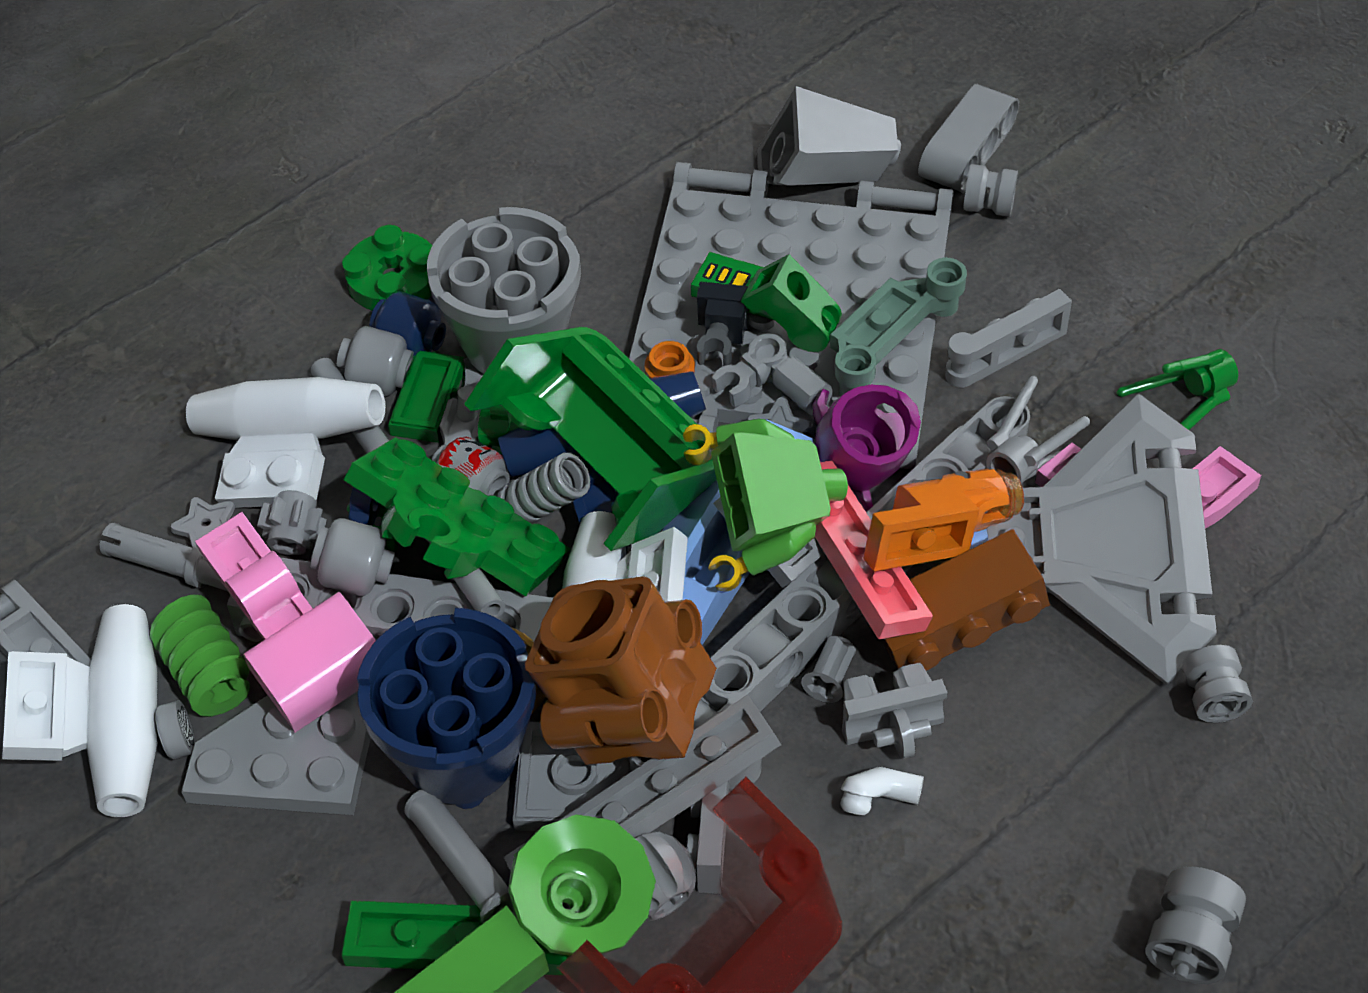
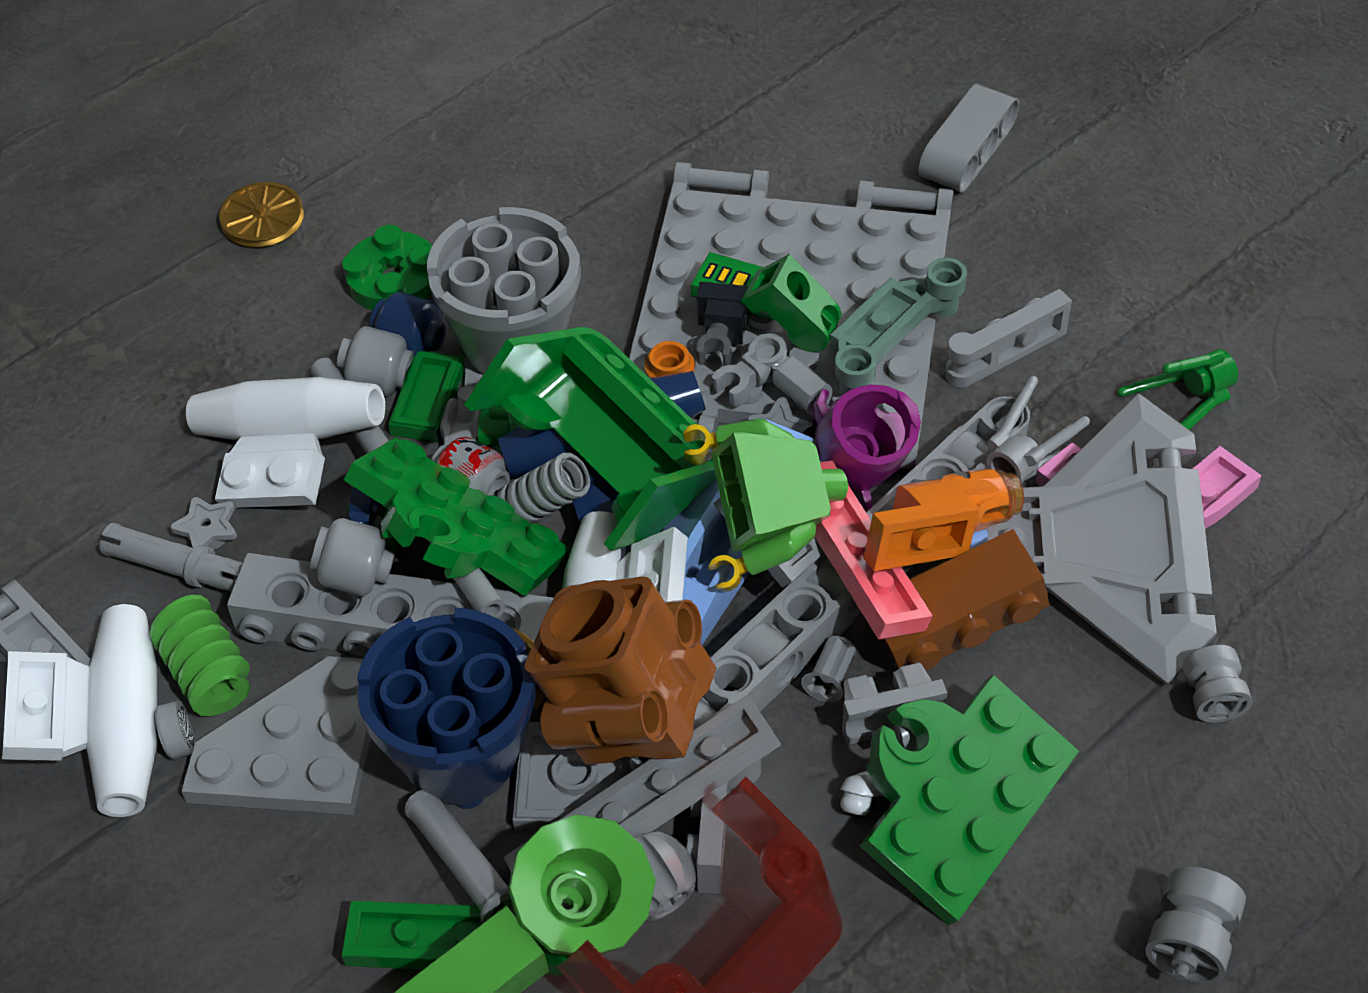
(261, 214): none -> pearl gold wheel
(291, 522): light grey gear -> none
(307, 652): bright pink plate -> none
(827, 142): light grey slope -> none
(960, 792): none -> green plate
(1001, 186): light grey wheel -> none

